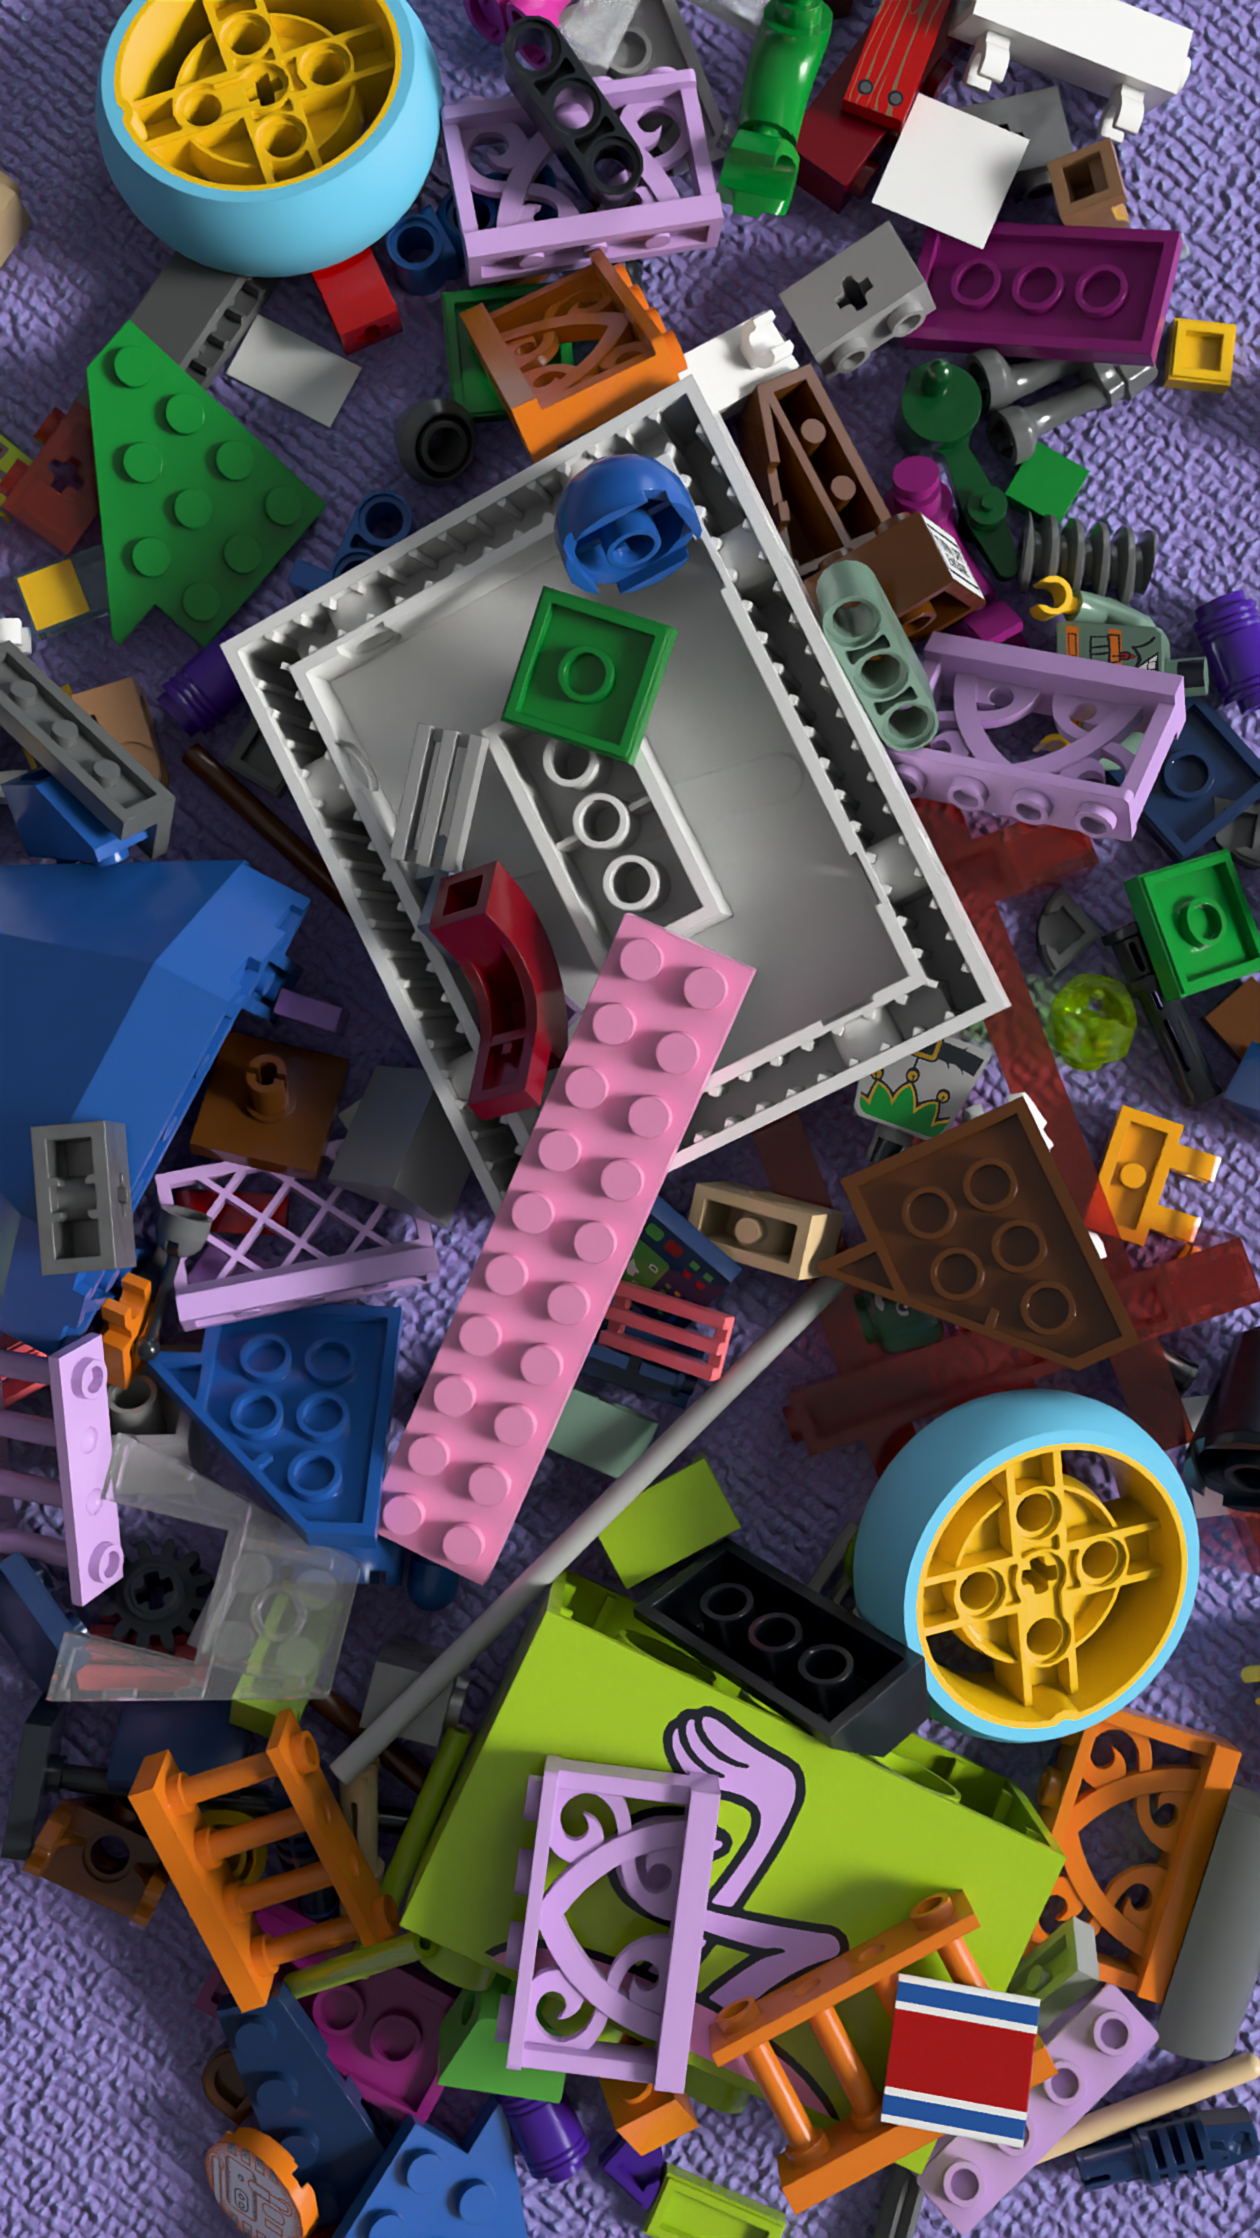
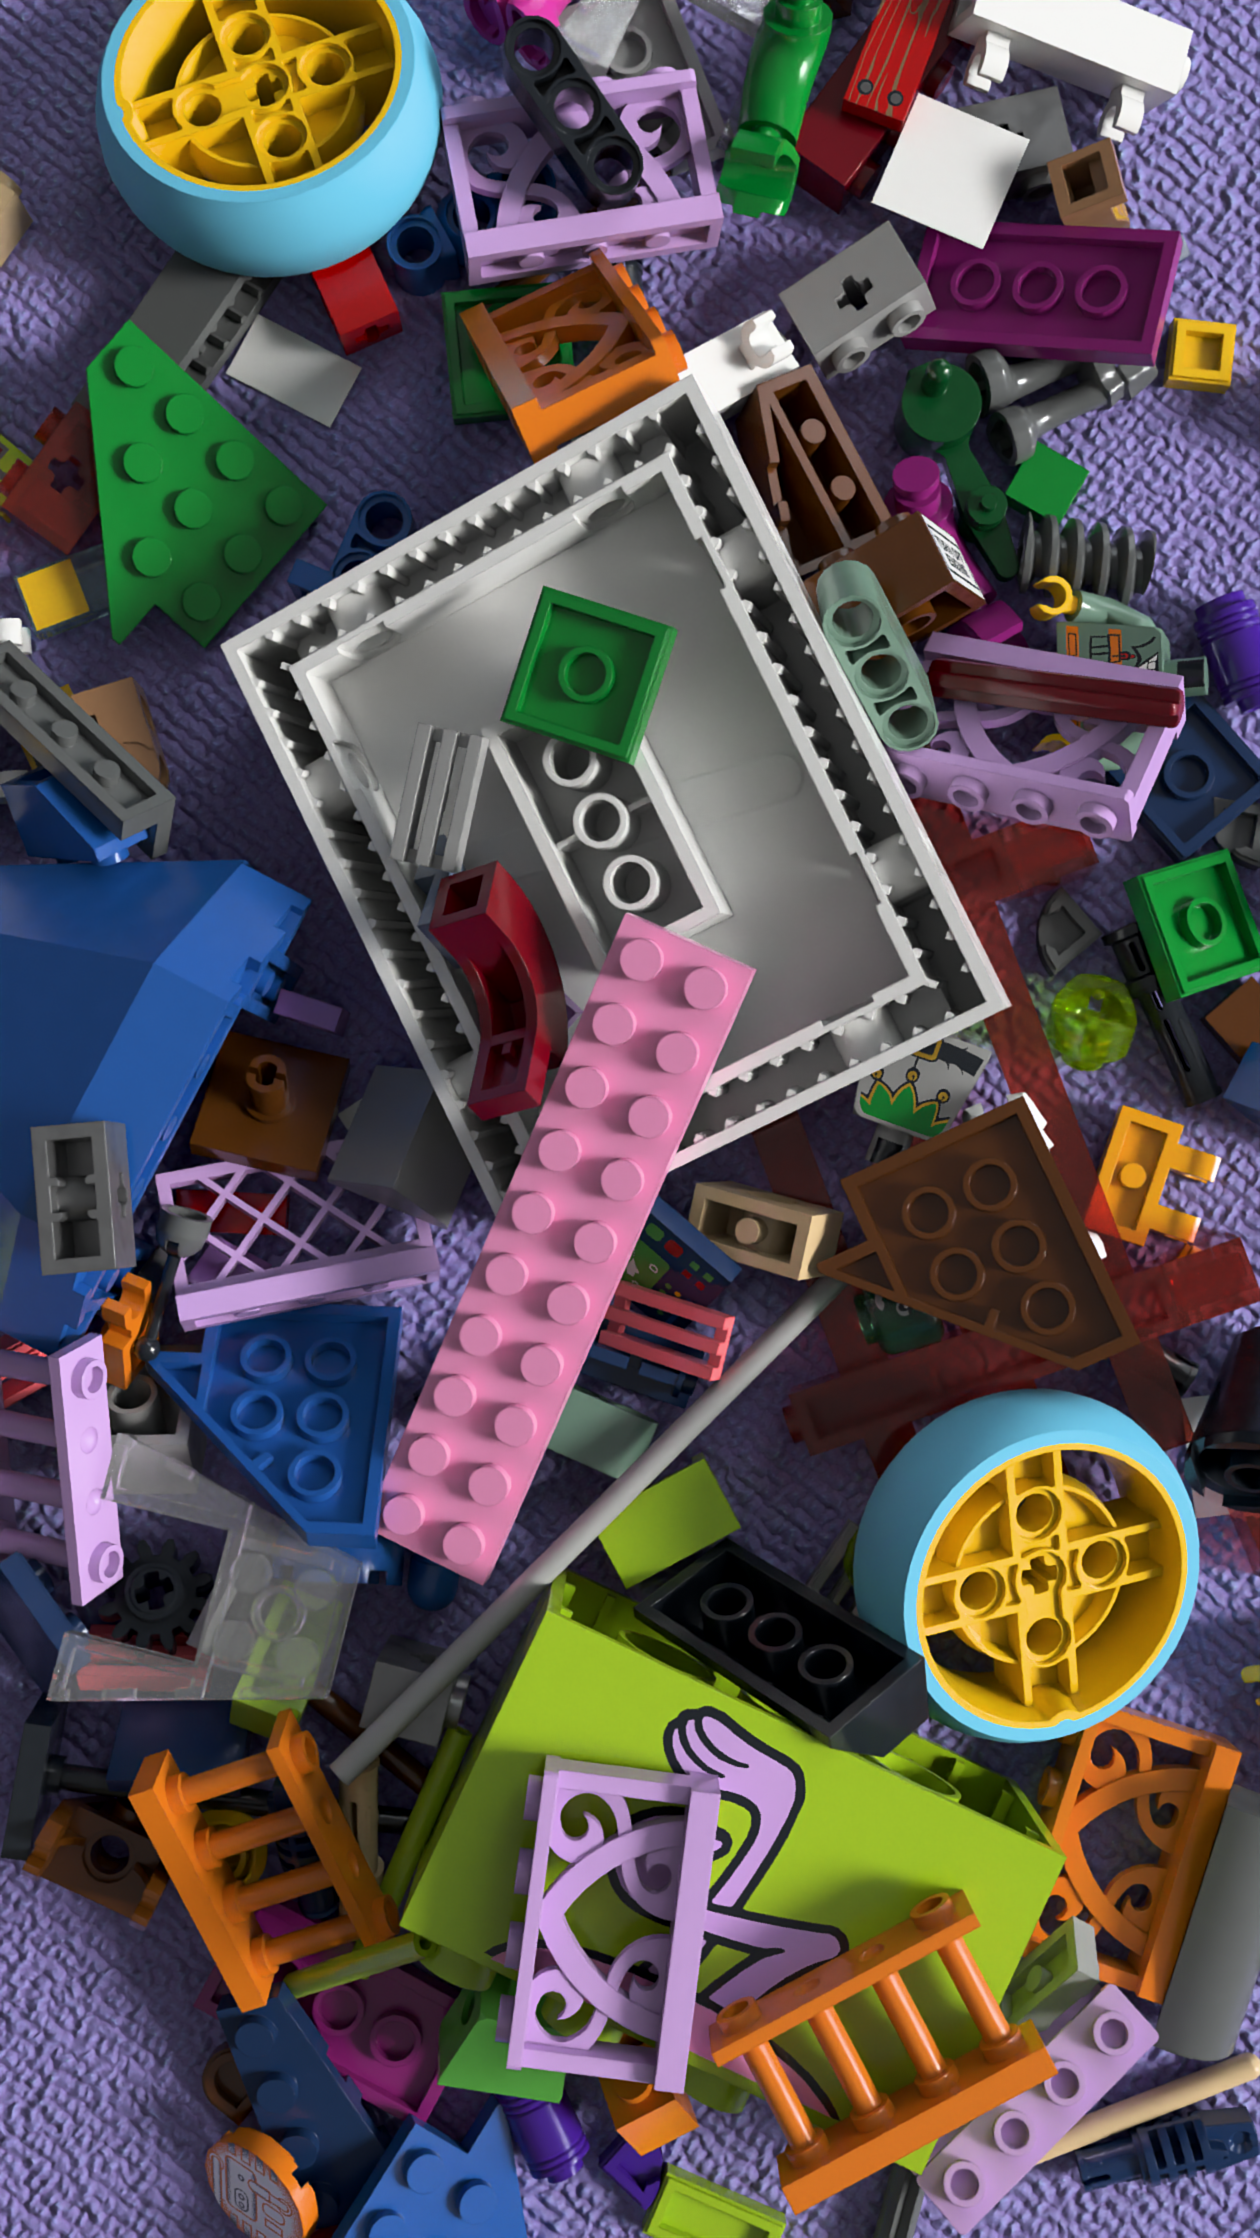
(203, 689): dark purple head -> none
(255, 761): dark grey tile -> none
(263, 821): reddish brown piece -> none
(435, 441): dark grey cone -> none
(624, 523): blue cylinder -> none
(960, 2060): sticker -> none
(1057, 692): none -> dark red axle

